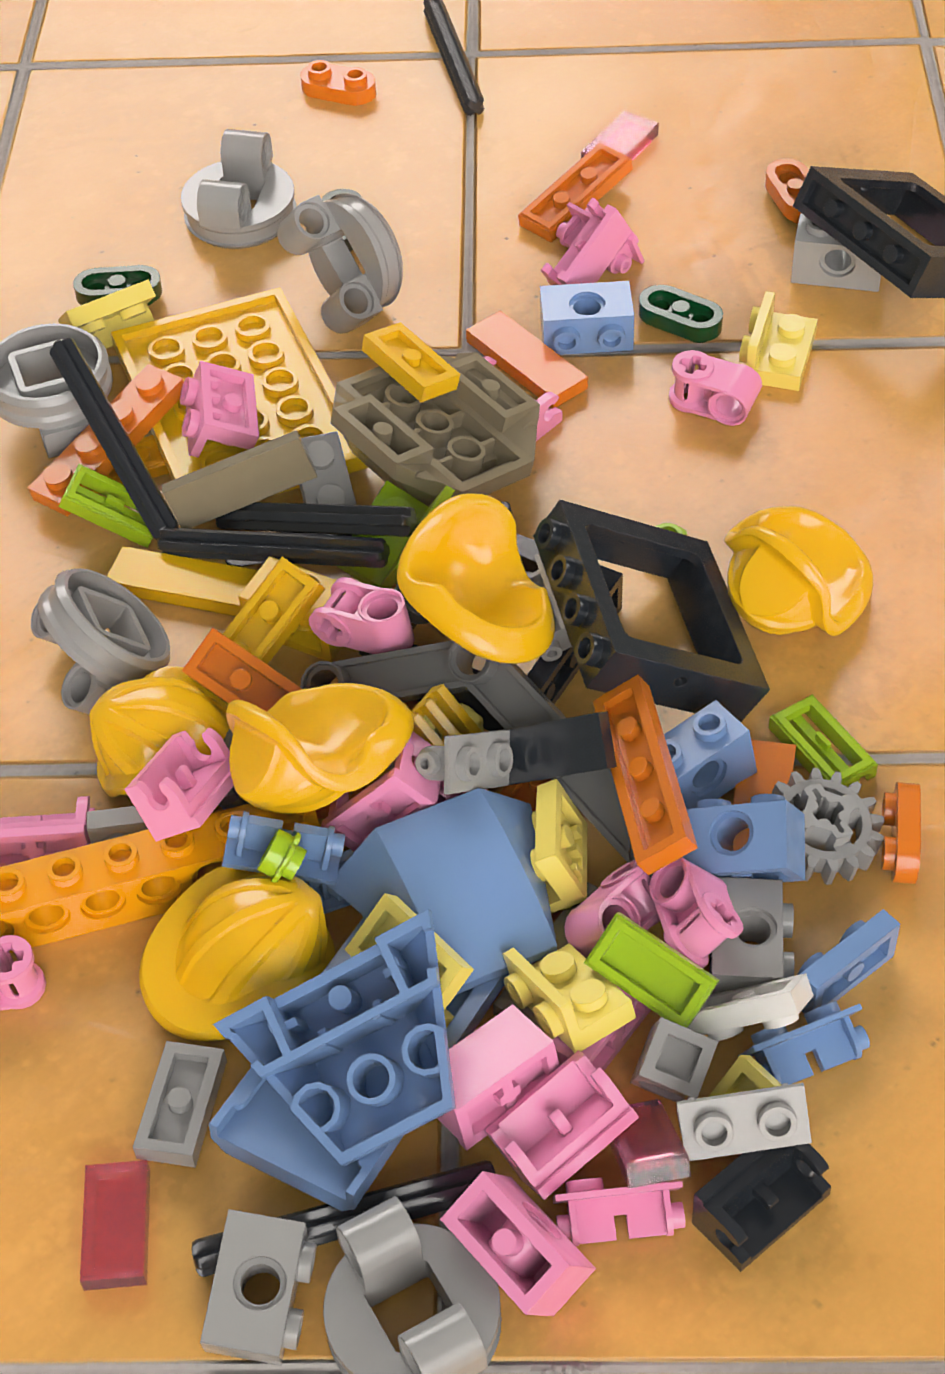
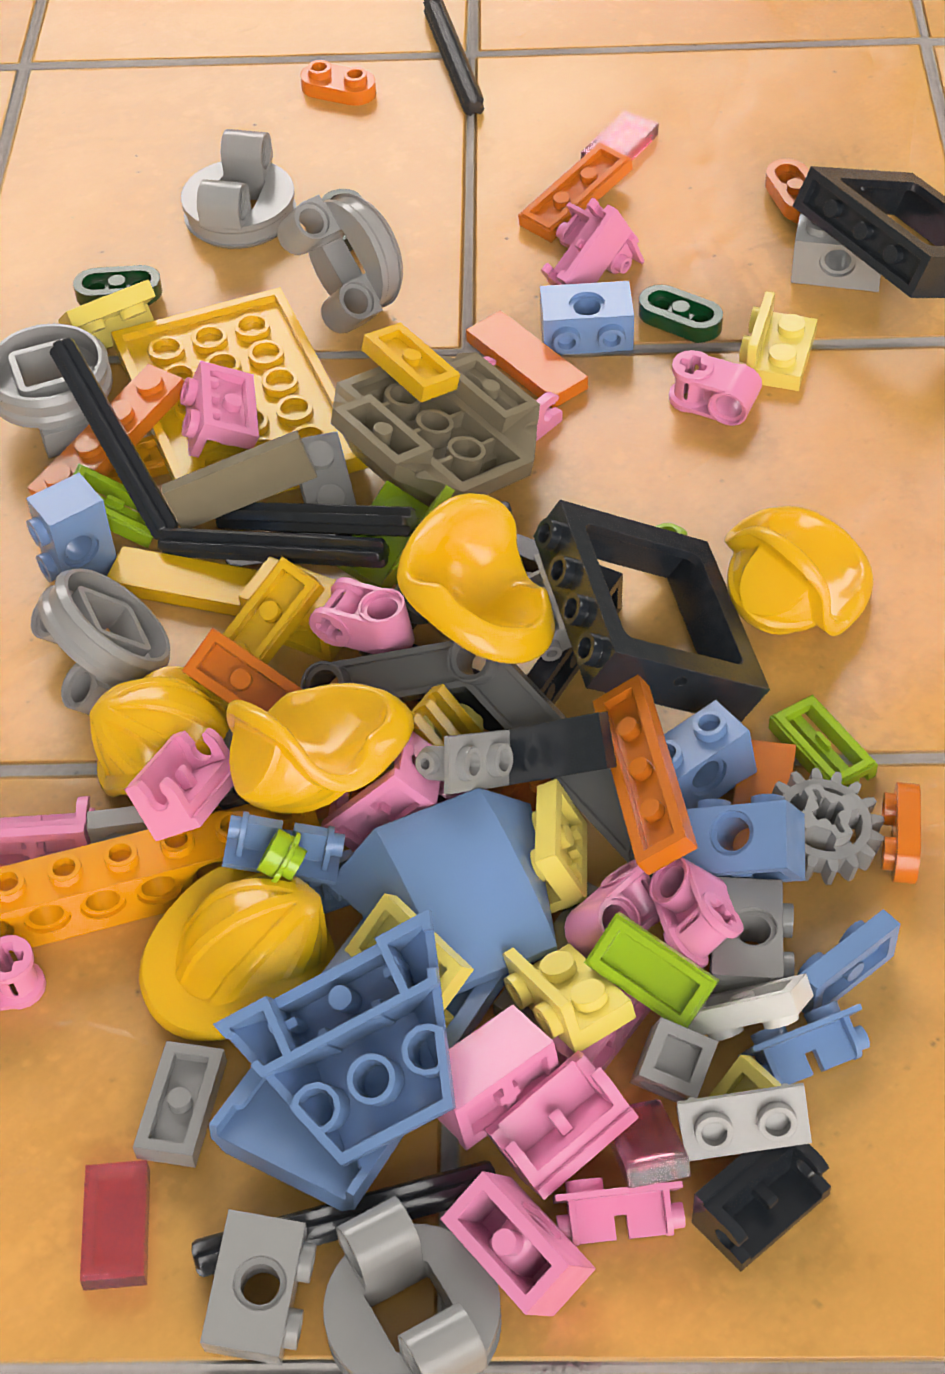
(70, 528): none -> medium blue brick

